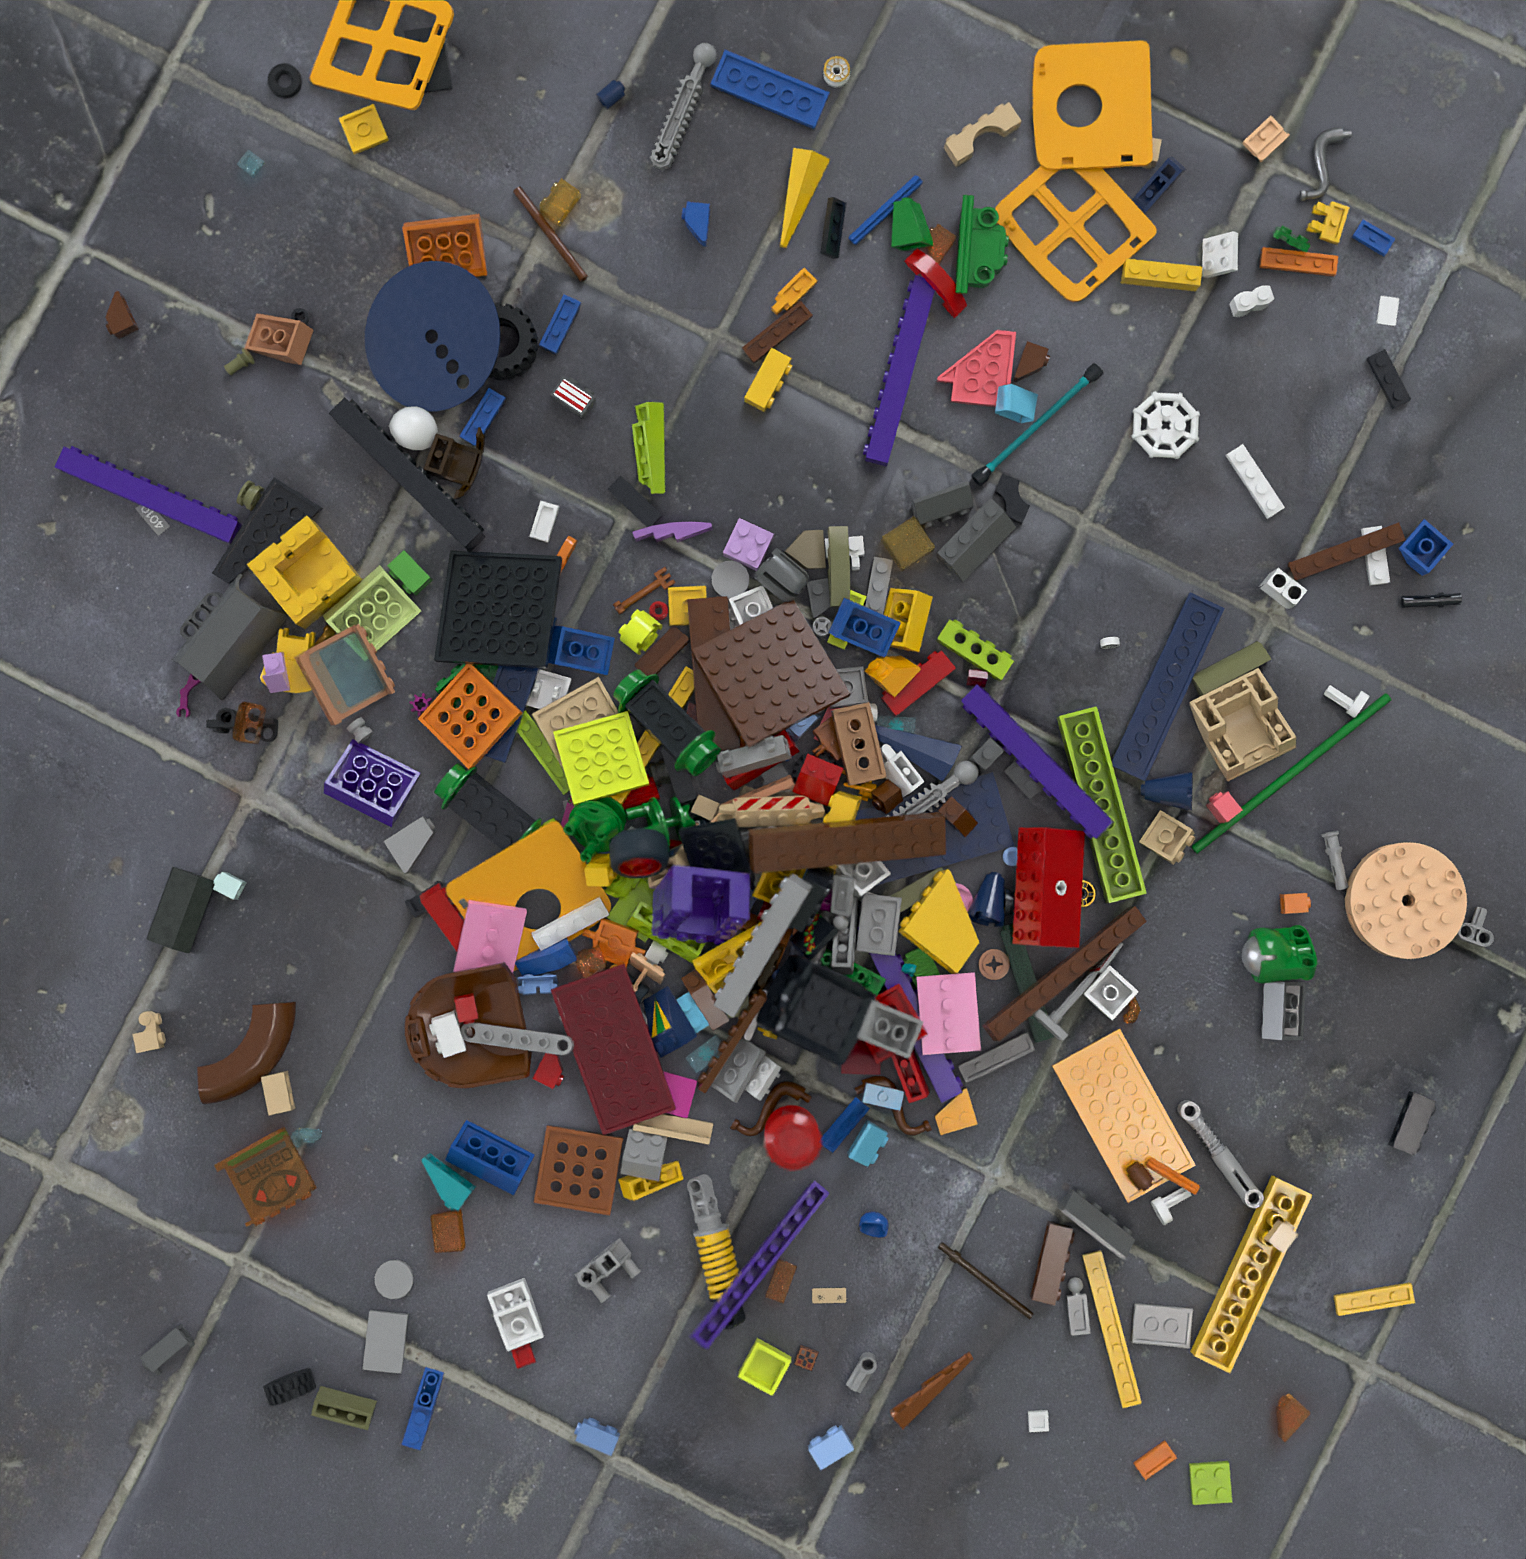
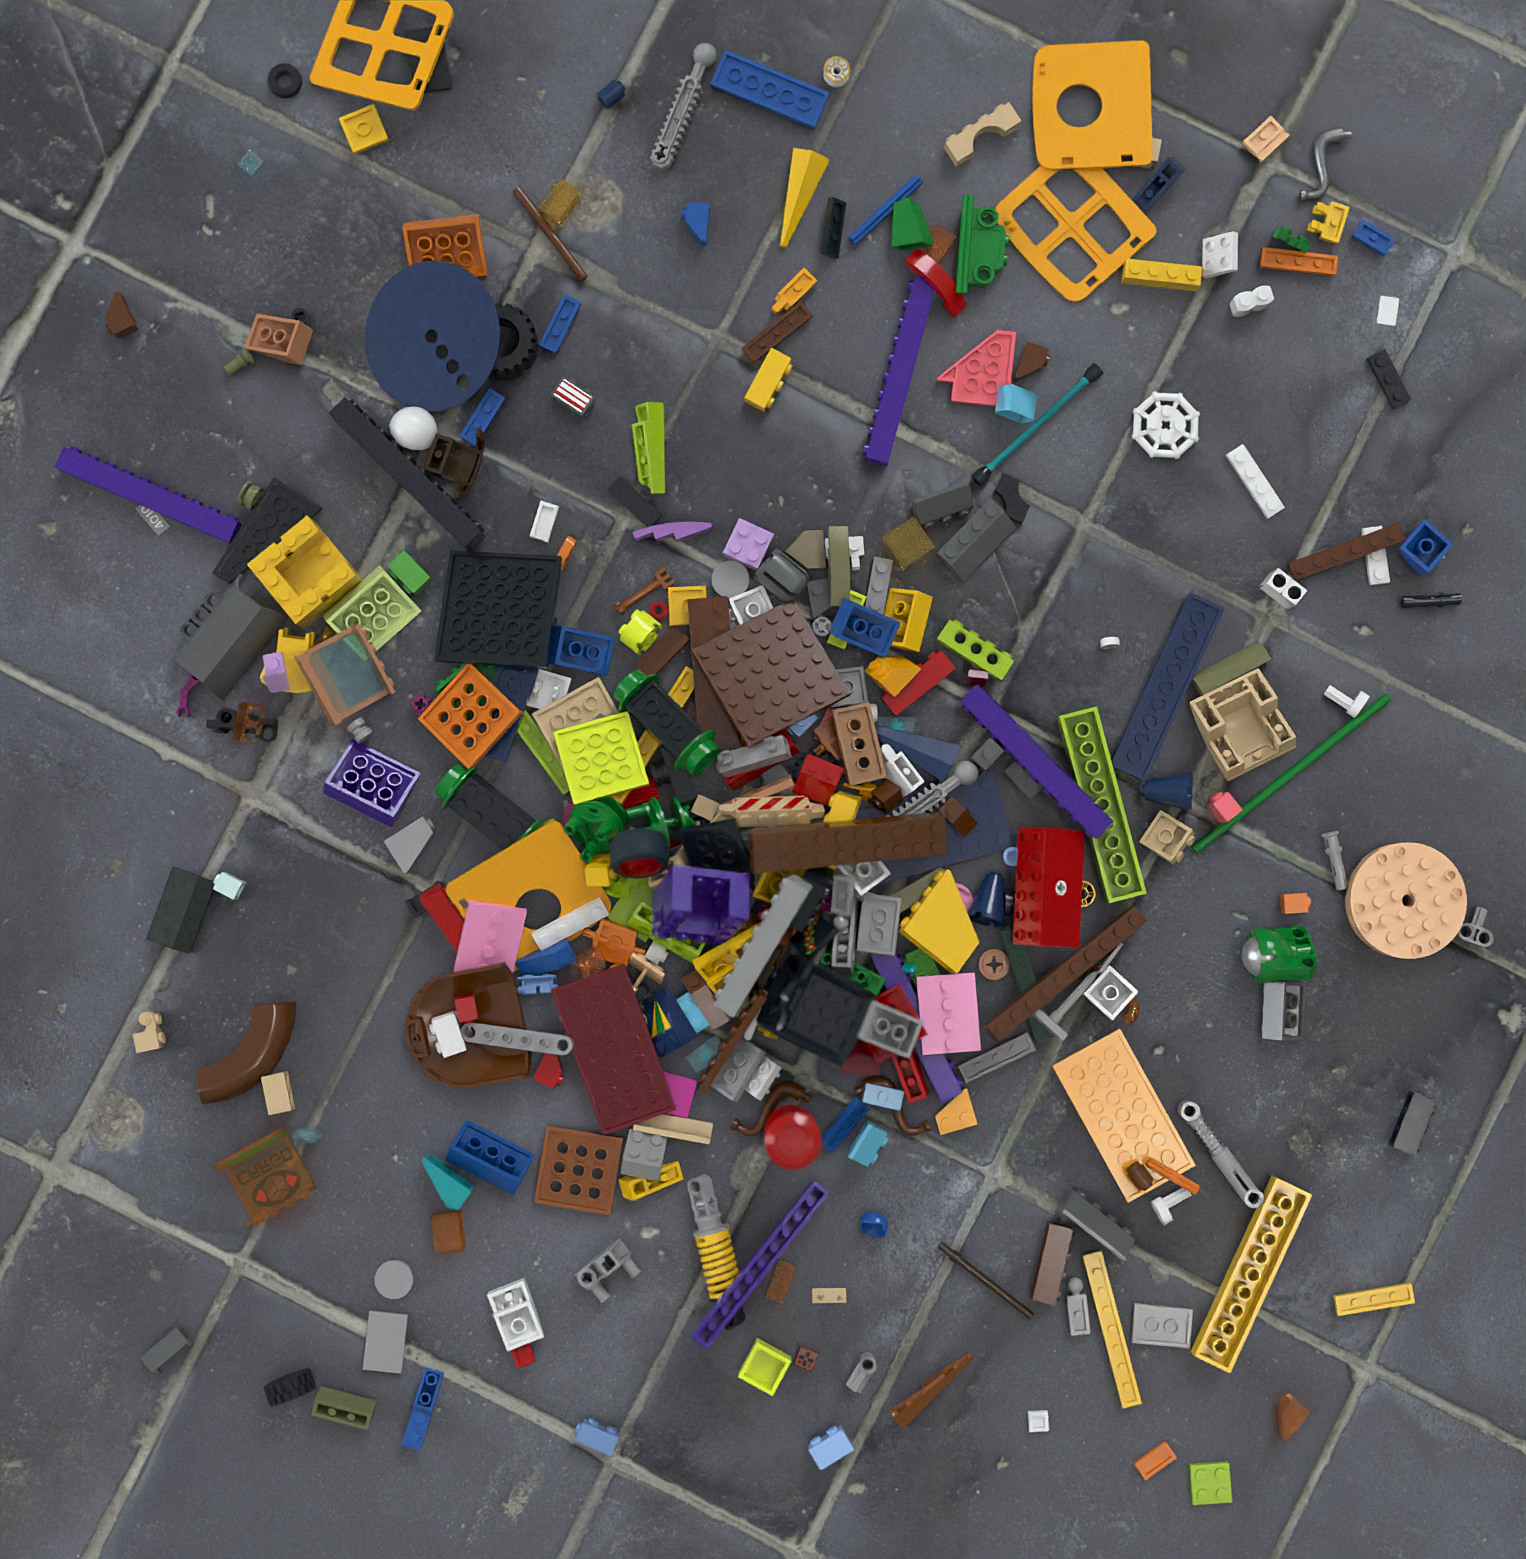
(1281, 1235): tan brick -> none

